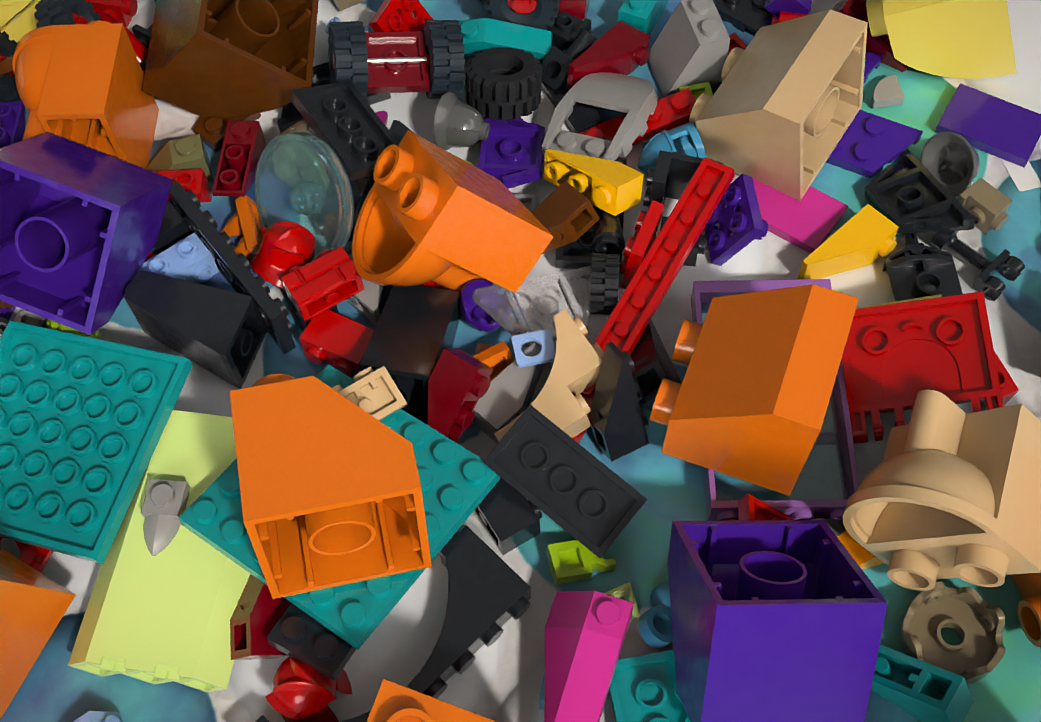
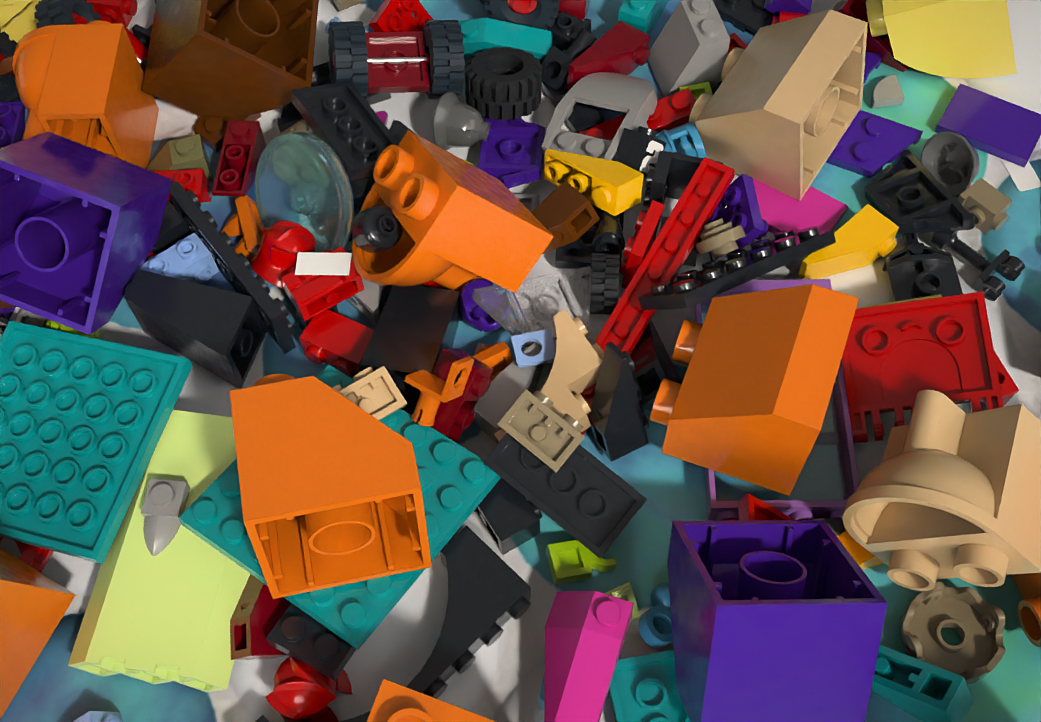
(323, 263): none -> white sticker
(376, 229): none -> black head
(436, 390): none -> orange bracket
(541, 429): none -> dark tan bracket
(639, 149): none -> black brick
(719, 238): none -> dark tan plate
(739, 268): none -> black plate

